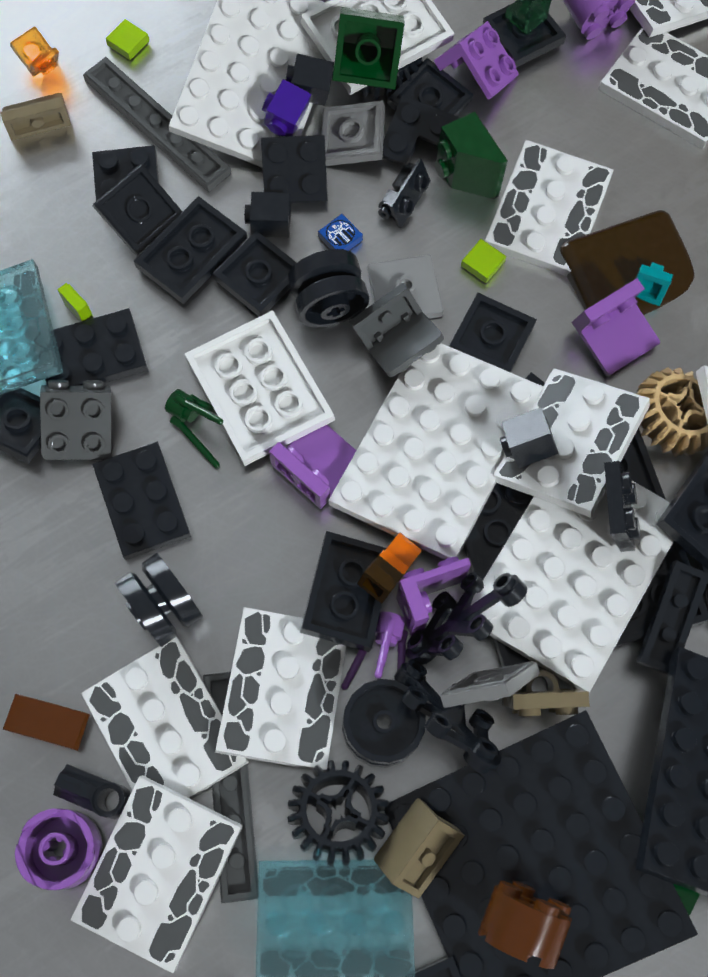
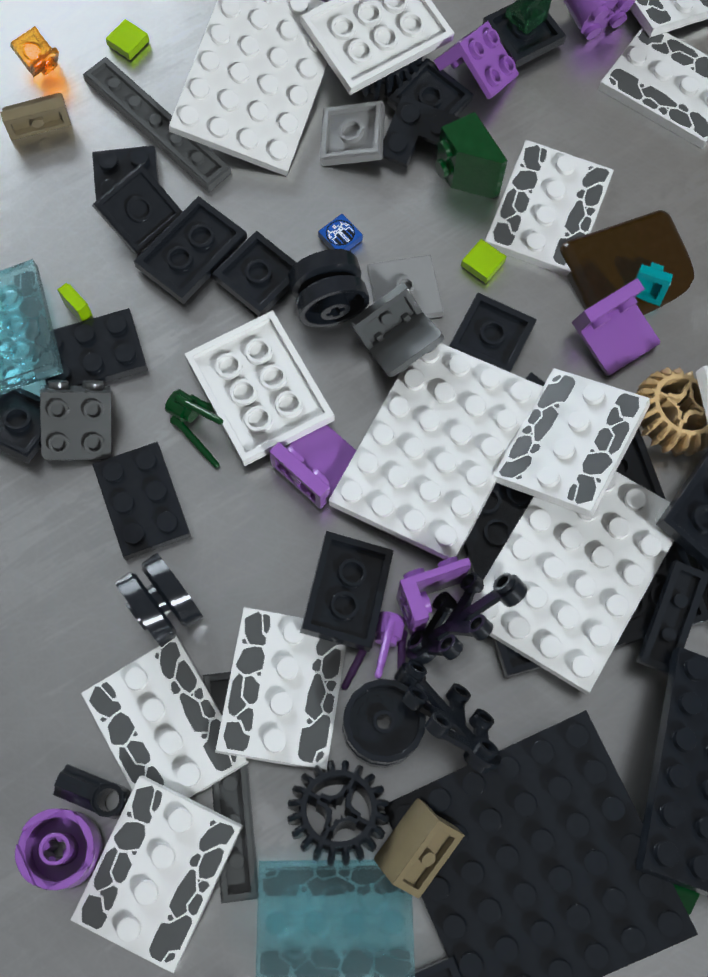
(46, 722): reddish brown slope -> none
(269, 214): black brick -> none
(285, 109): dark purple brick -> none
(295, 167): black plate -> none
(312, 76): black brick -> none
(368, 48): dark green slope -> none
(389, 567): leg -> none
(411, 184): black hinge -> none
(490, 684): light grey plate -> none
(525, 924): reddish brown brick -> none
(528, 438): brick -> none
(557, 700): dark tan plate -> none
(620, 497): black plate -> none

